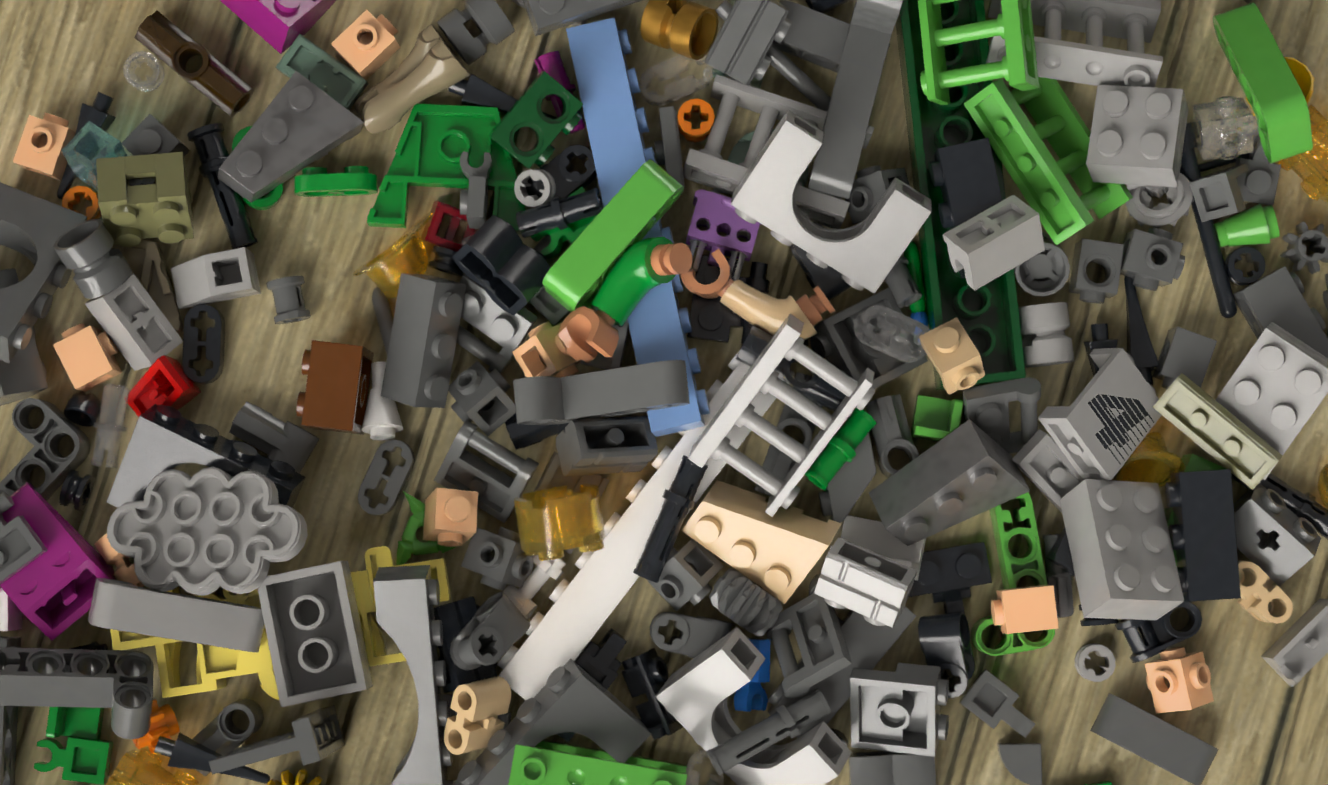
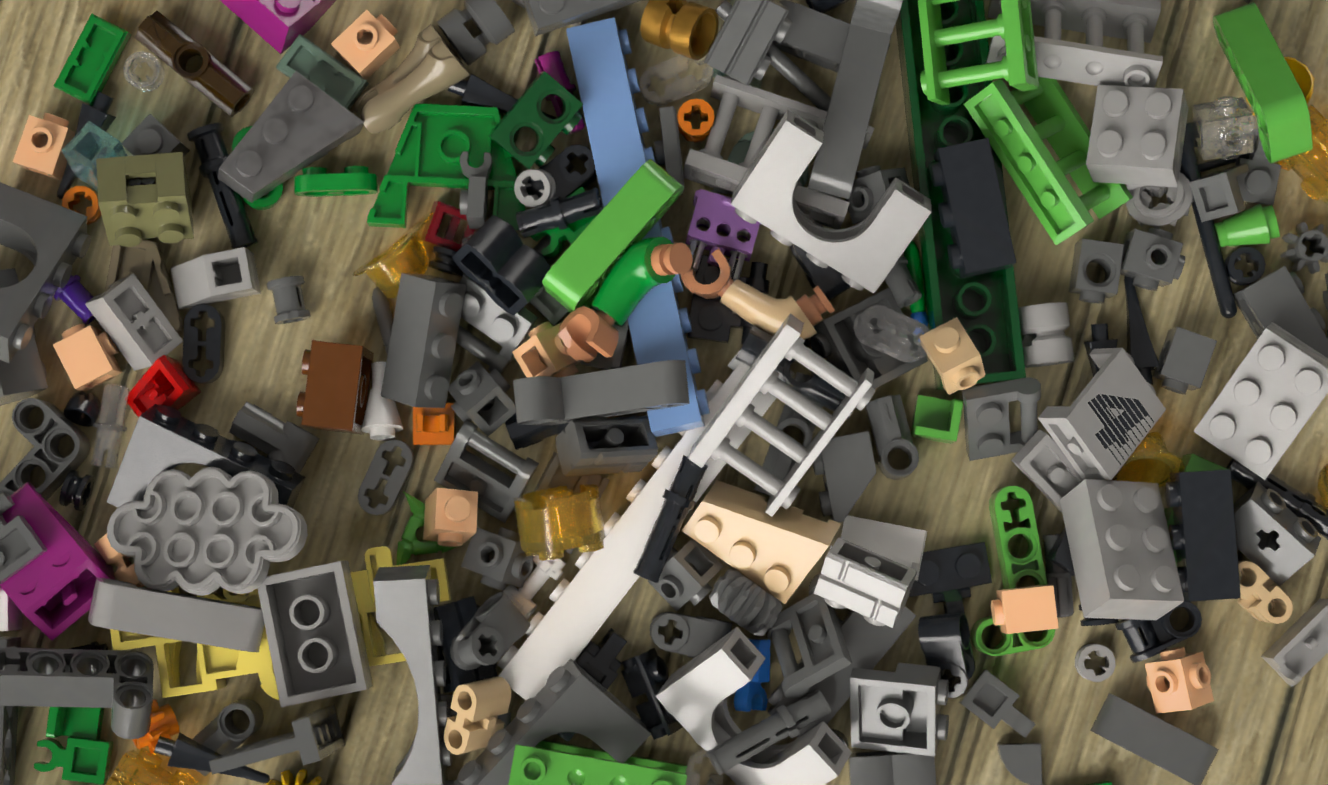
(75, 297): none -> dark purple pin
(91, 254): dark grey wheel -> none
(92, 59): none -> green plate
(434, 425): none -> orange tile
(840, 448): green pin -> none
(947, 485): flat silver wedge -> none
(995, 241): light grey hinge -> none
(1045, 271): dark grey wheel -> none
(1217, 431): tile -> none

